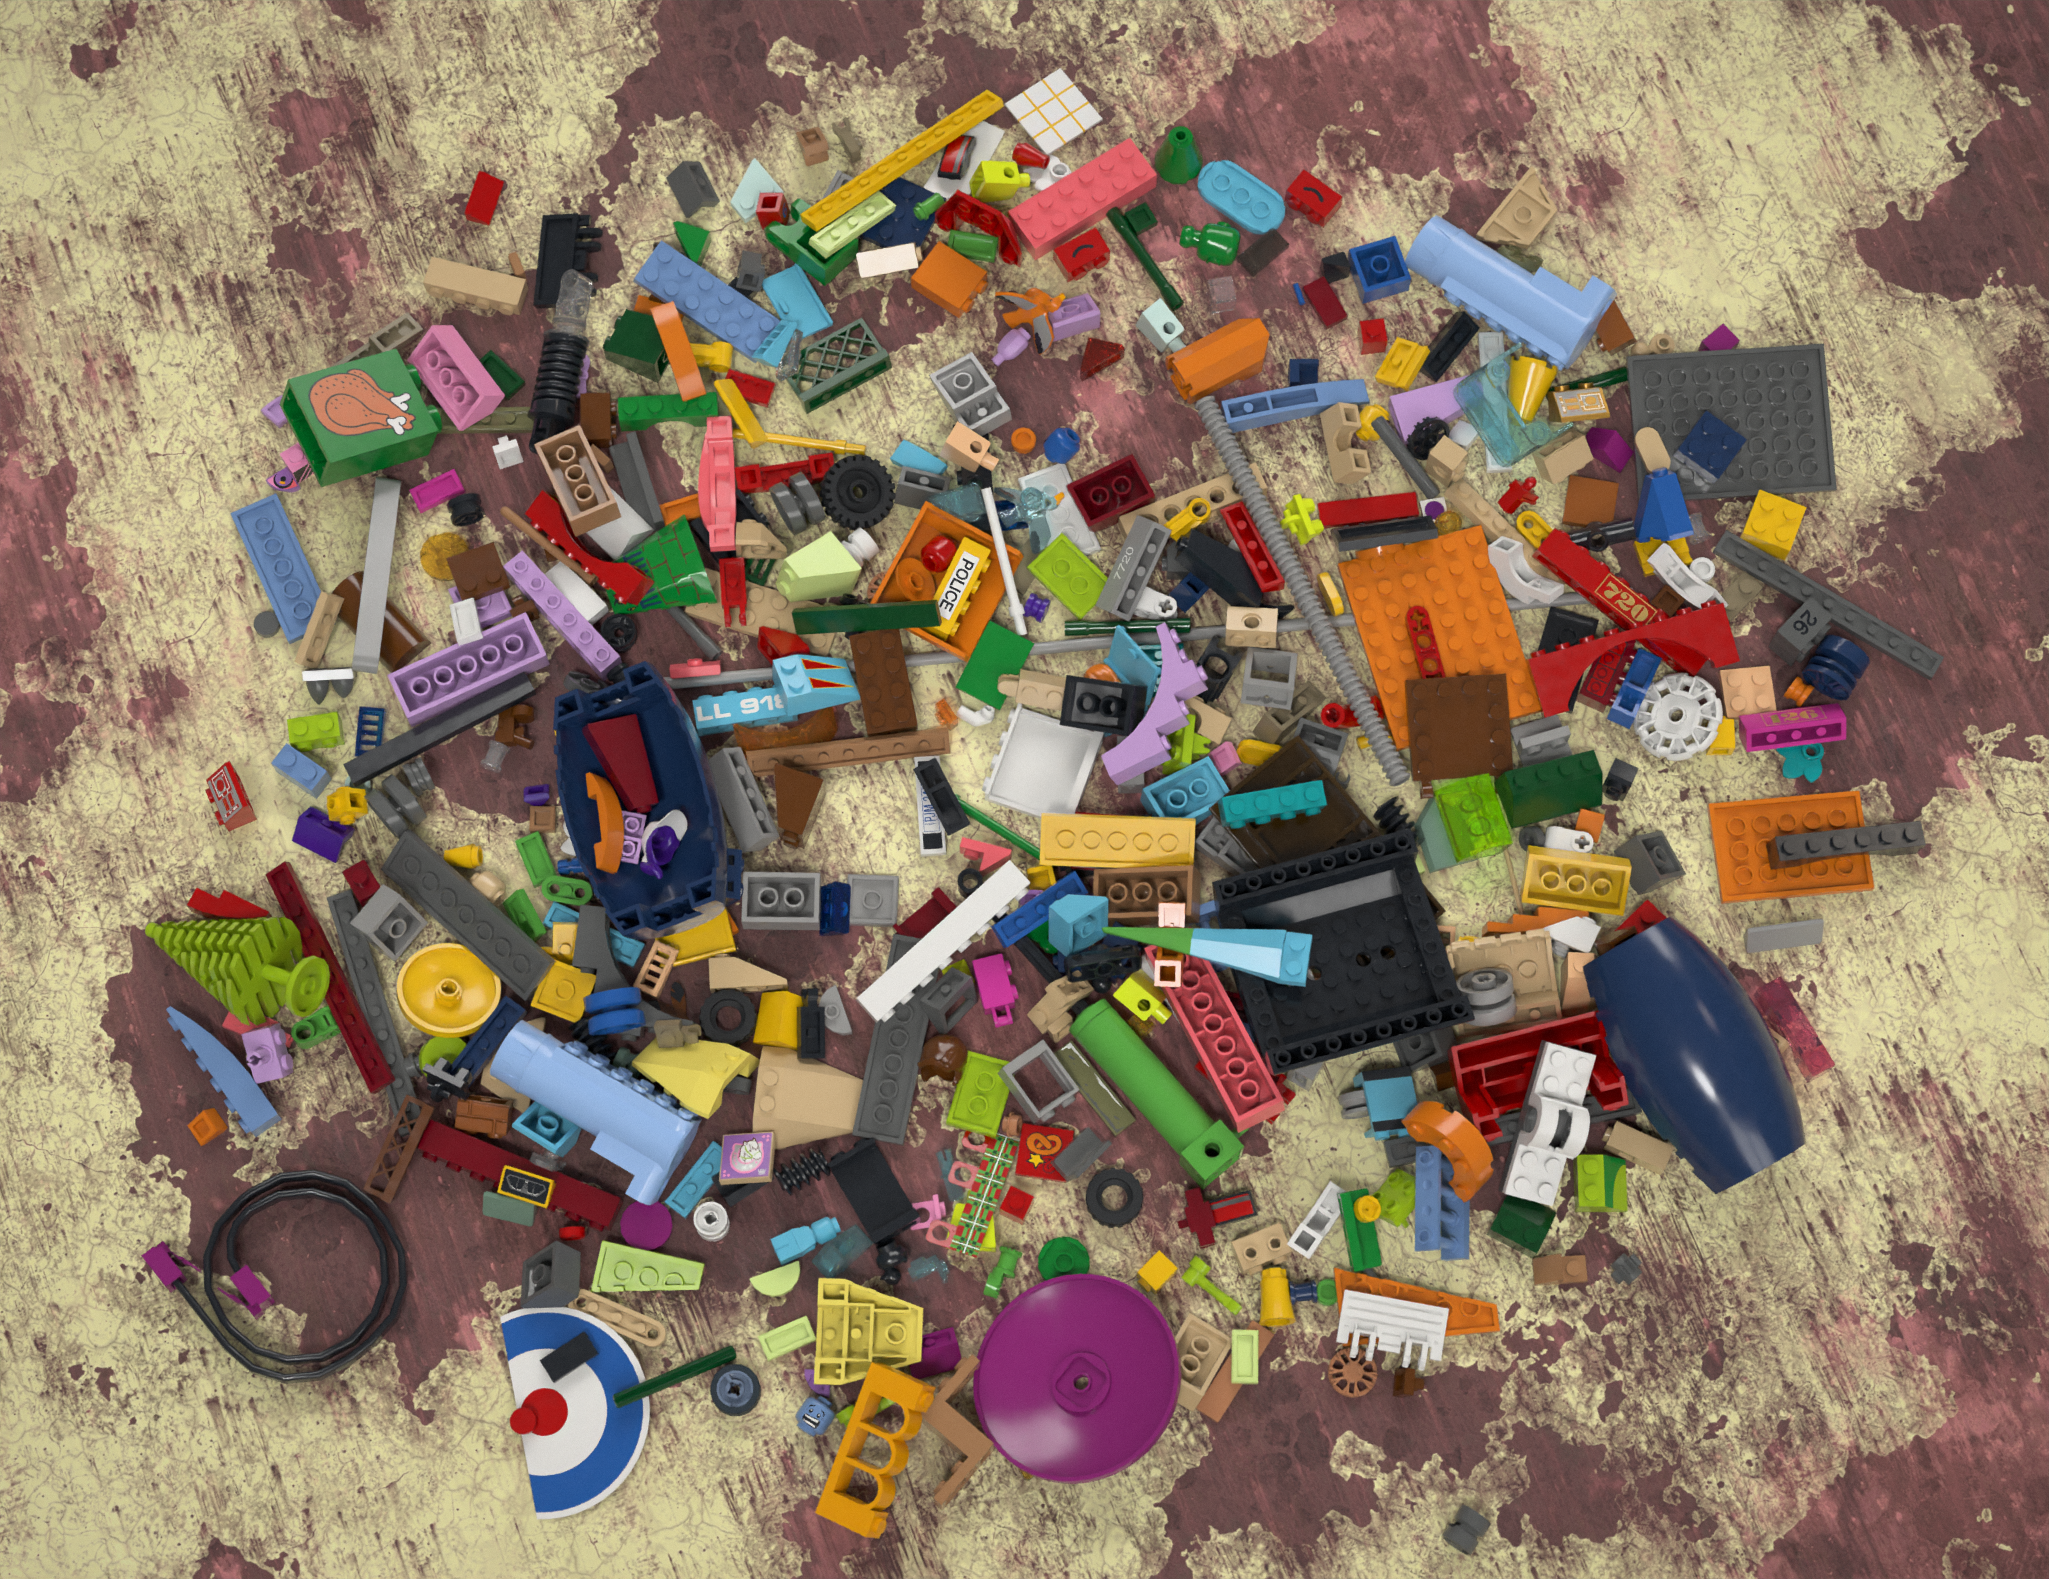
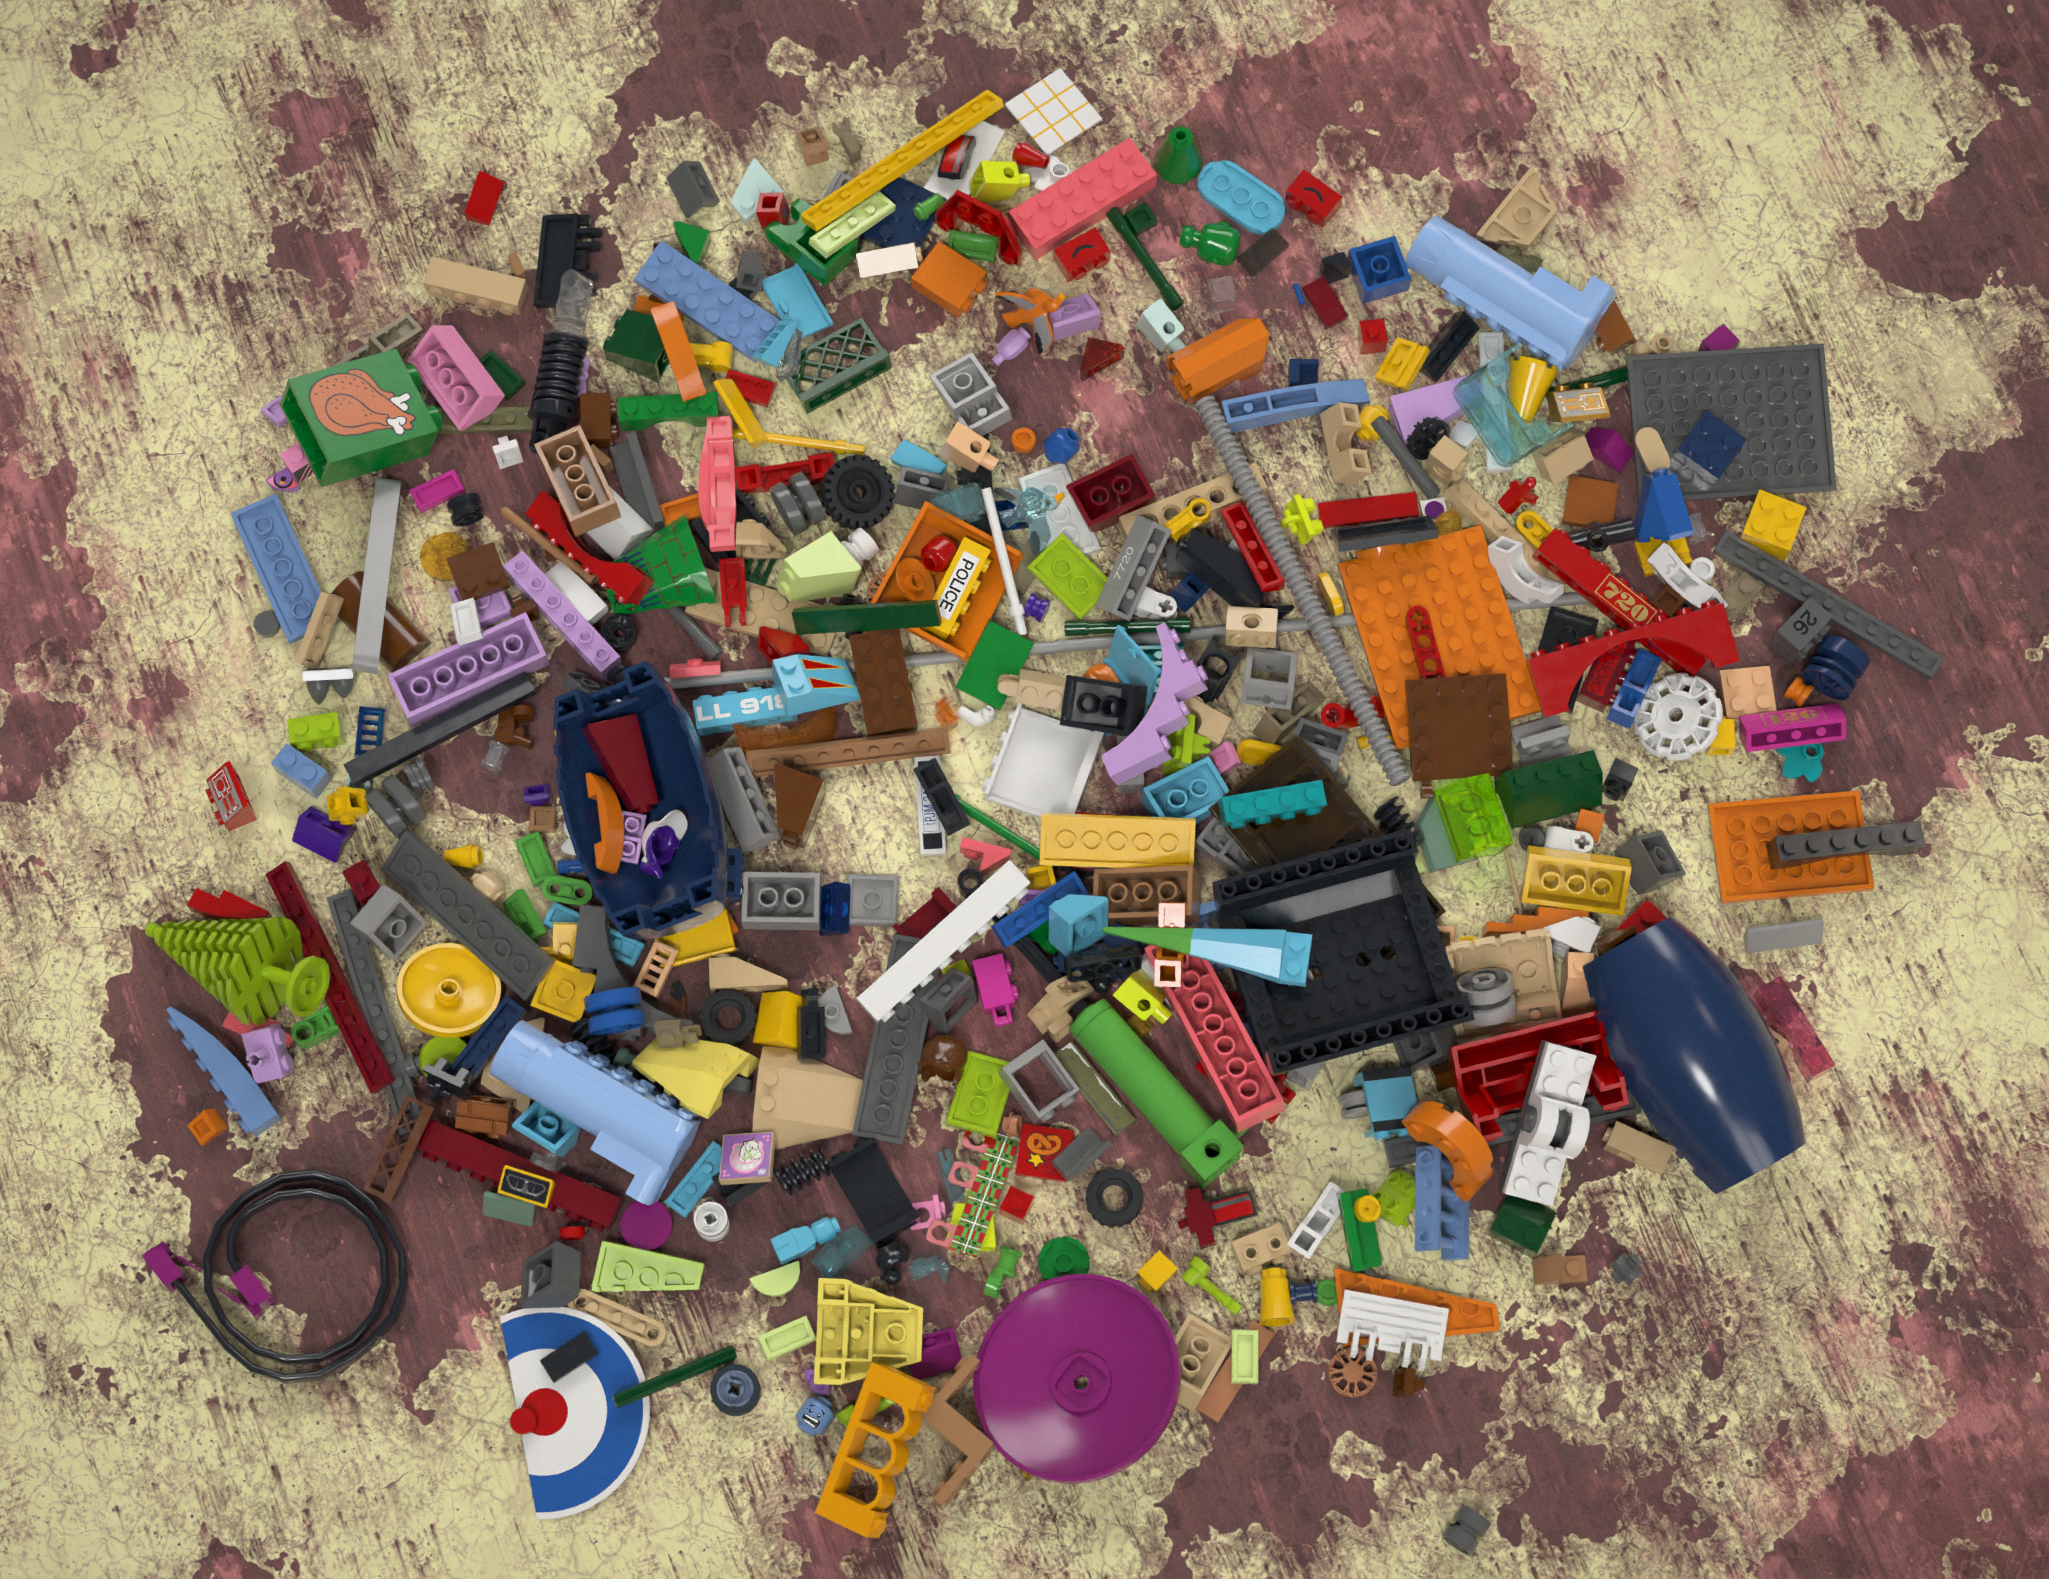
(1600, 1184): lime slope -> none

